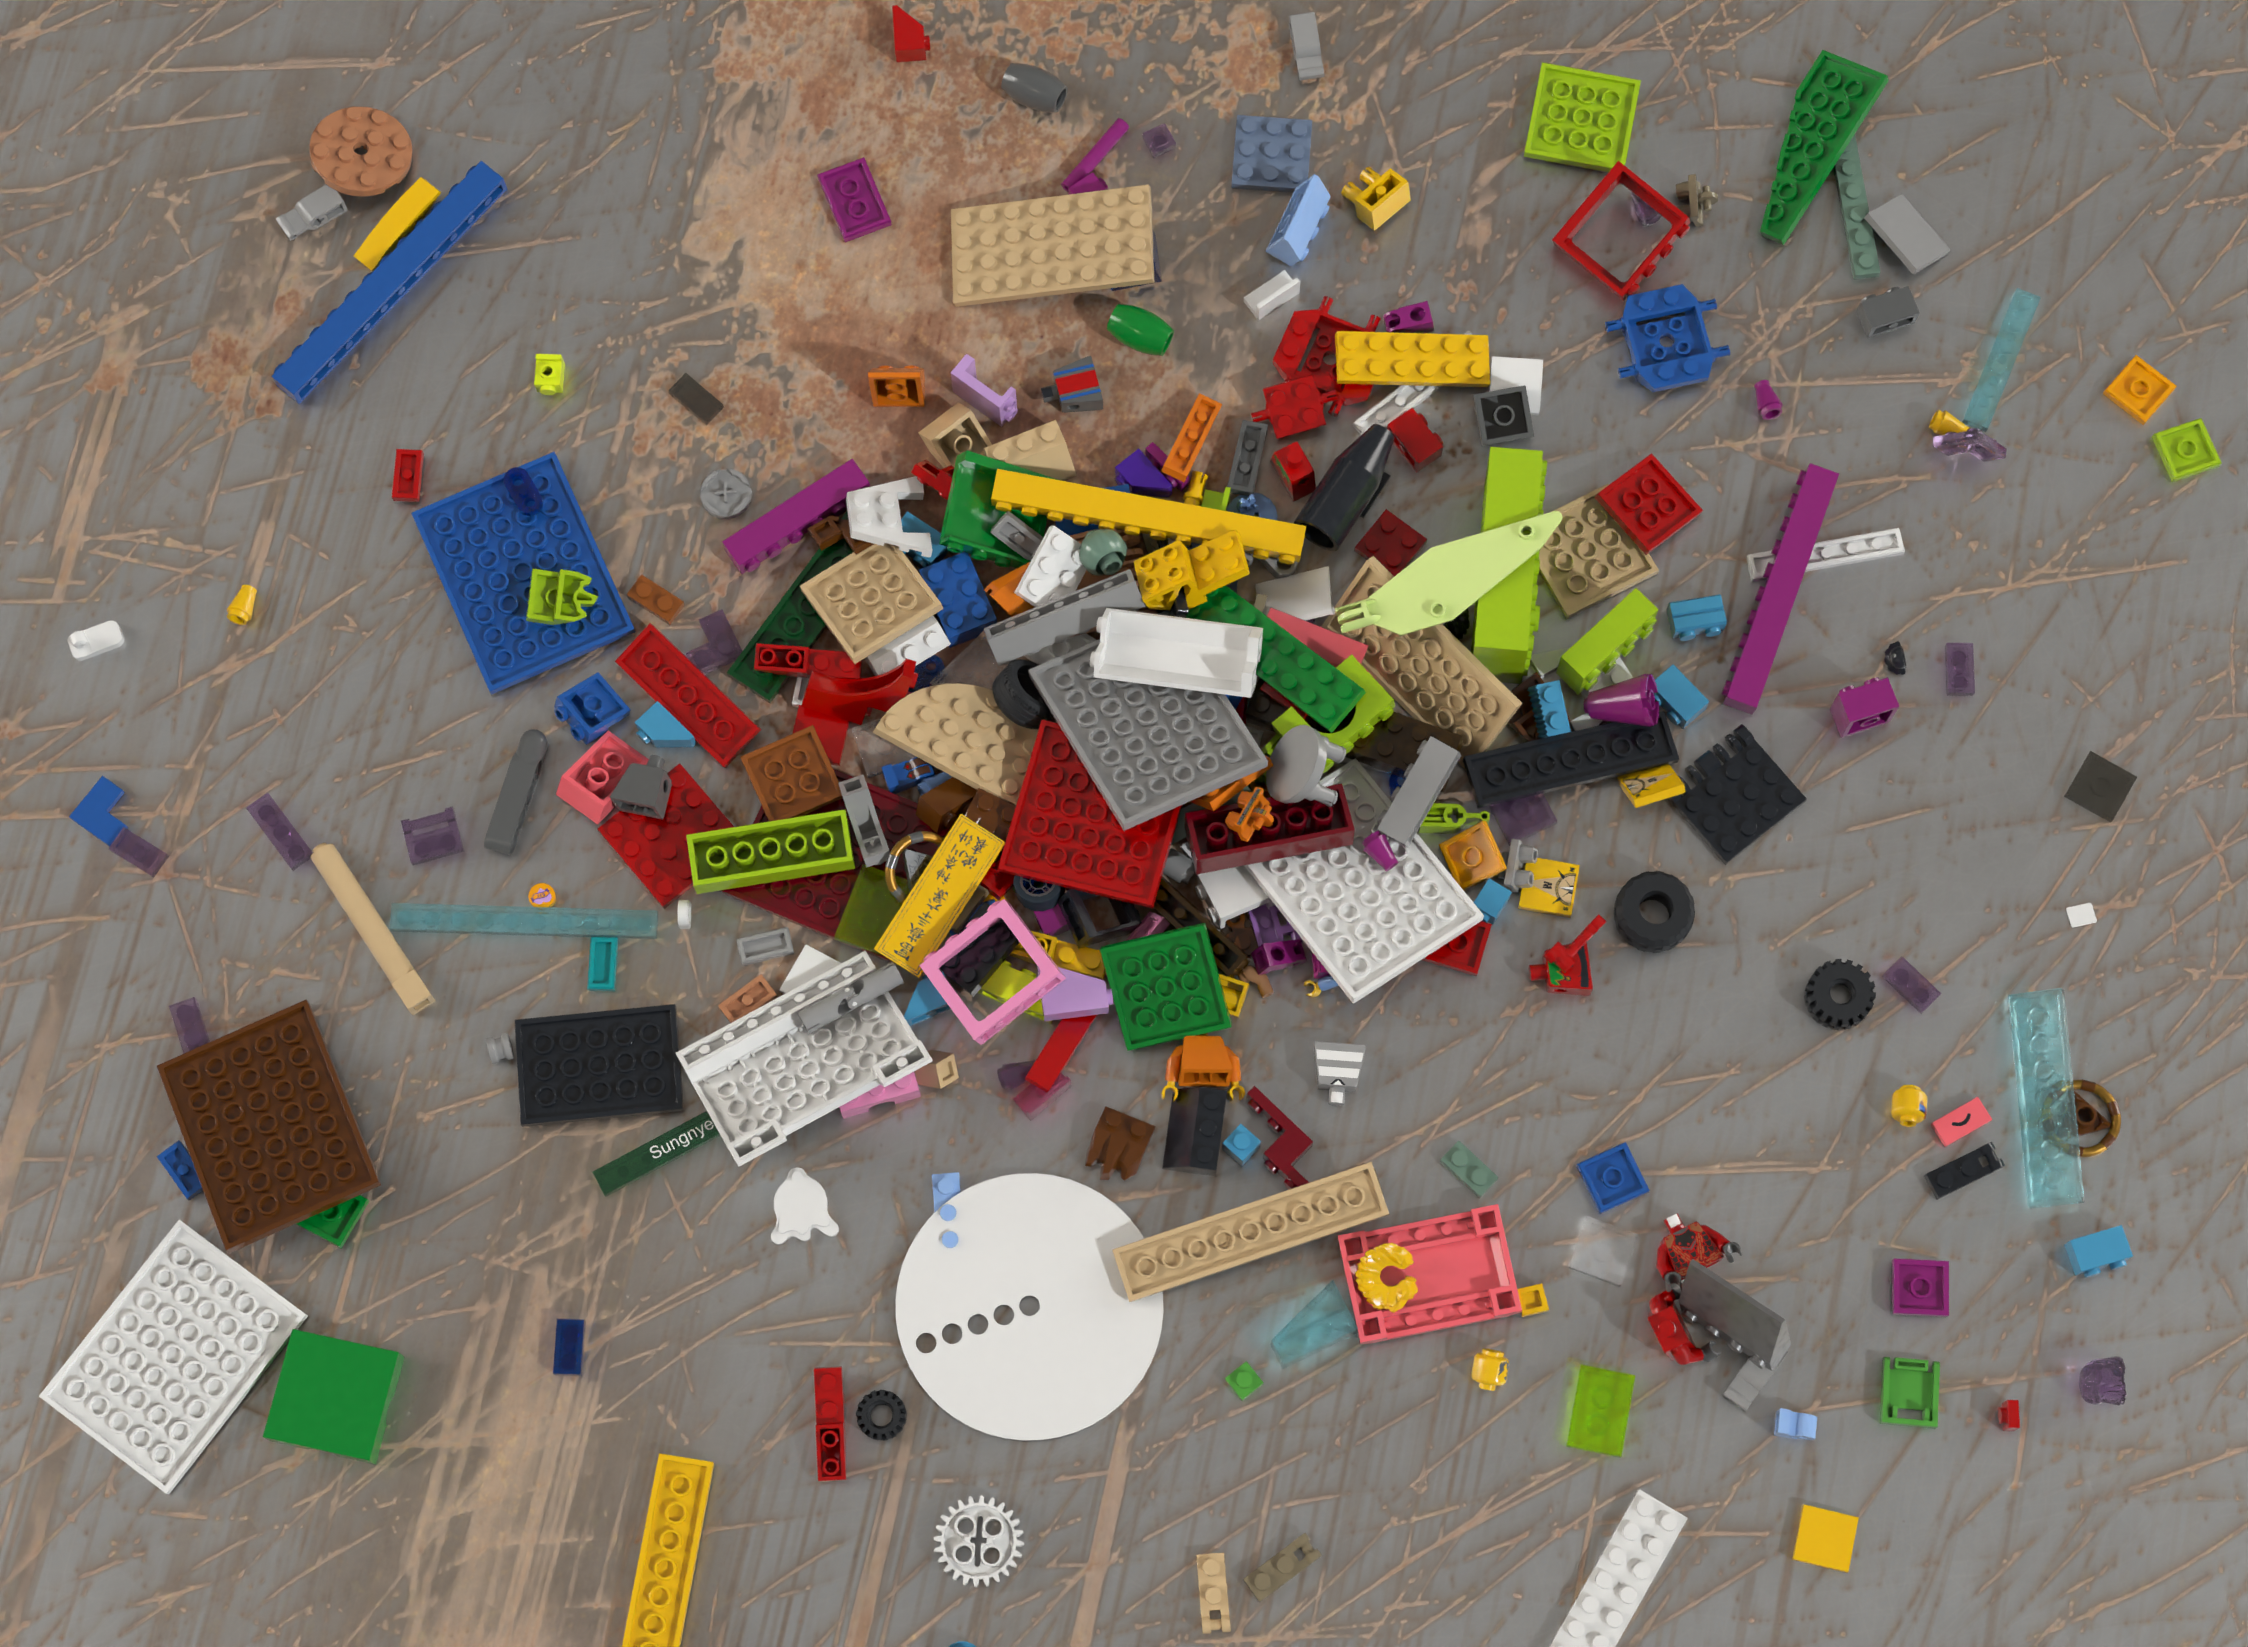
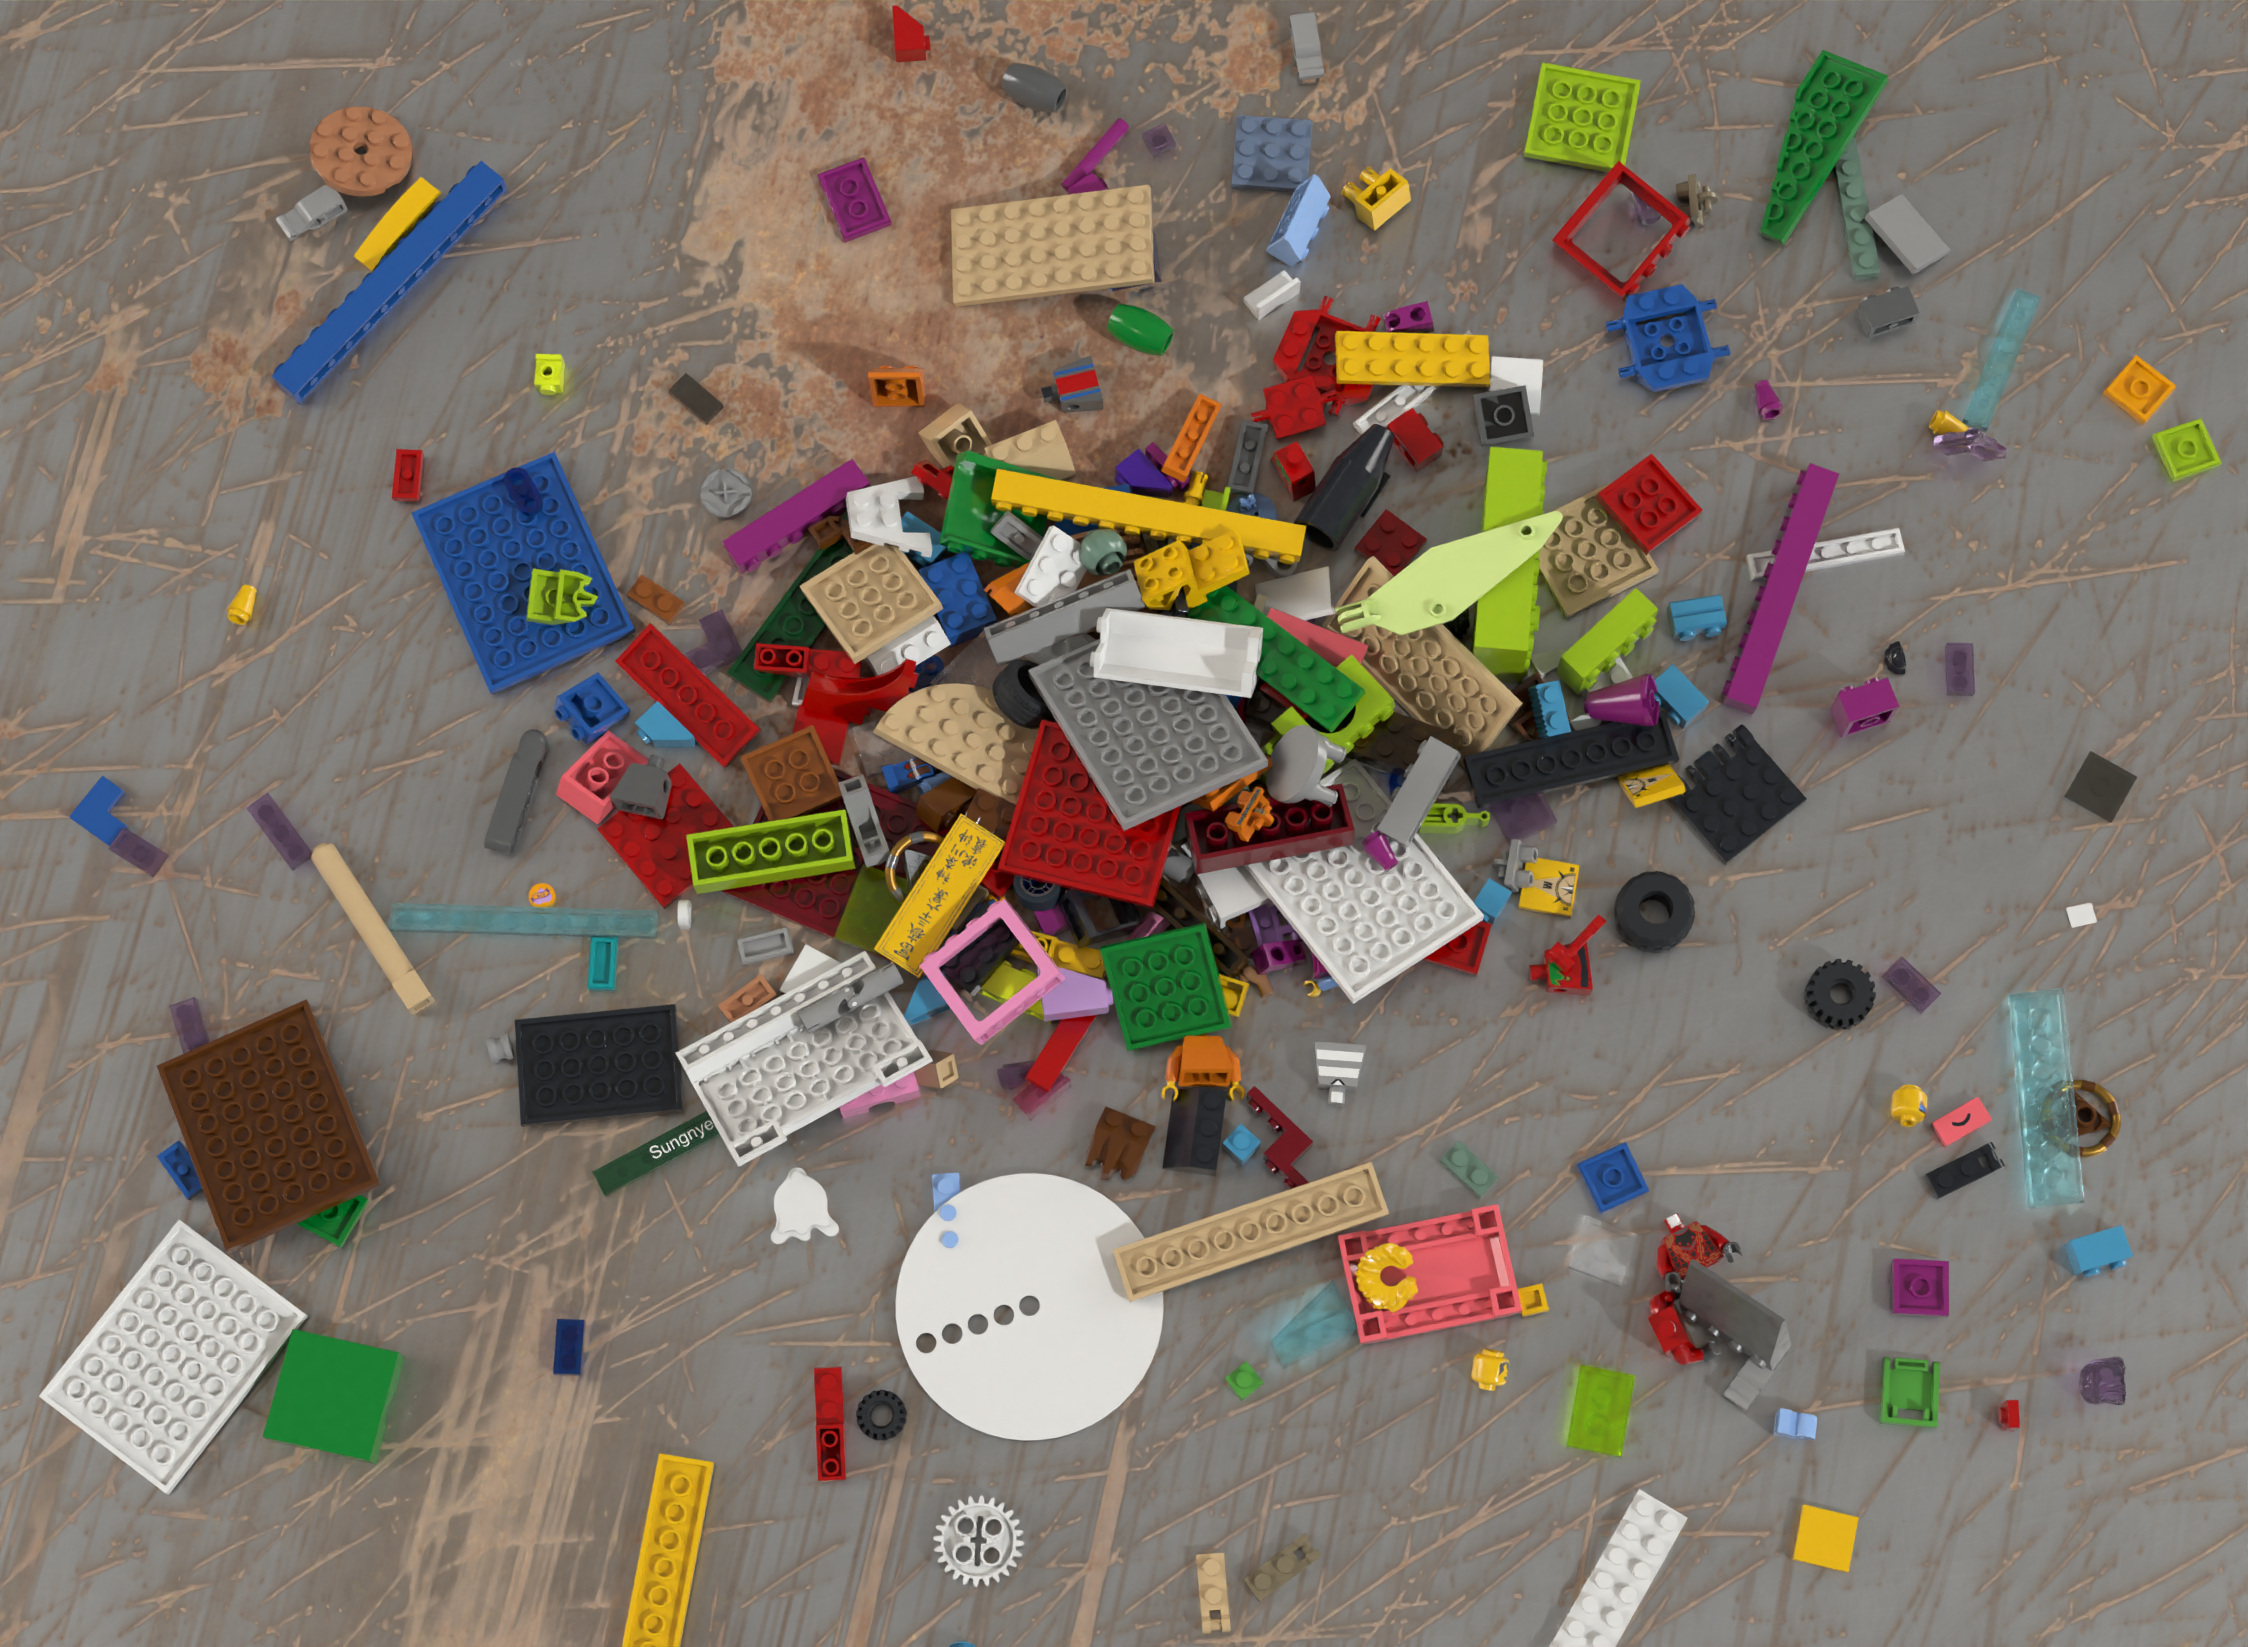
(95, 640): white piece -> none
(434, 843): clear purple plate -> none
(981, 397): lavender panel -> none
(1473, 856): light orange tile -> none

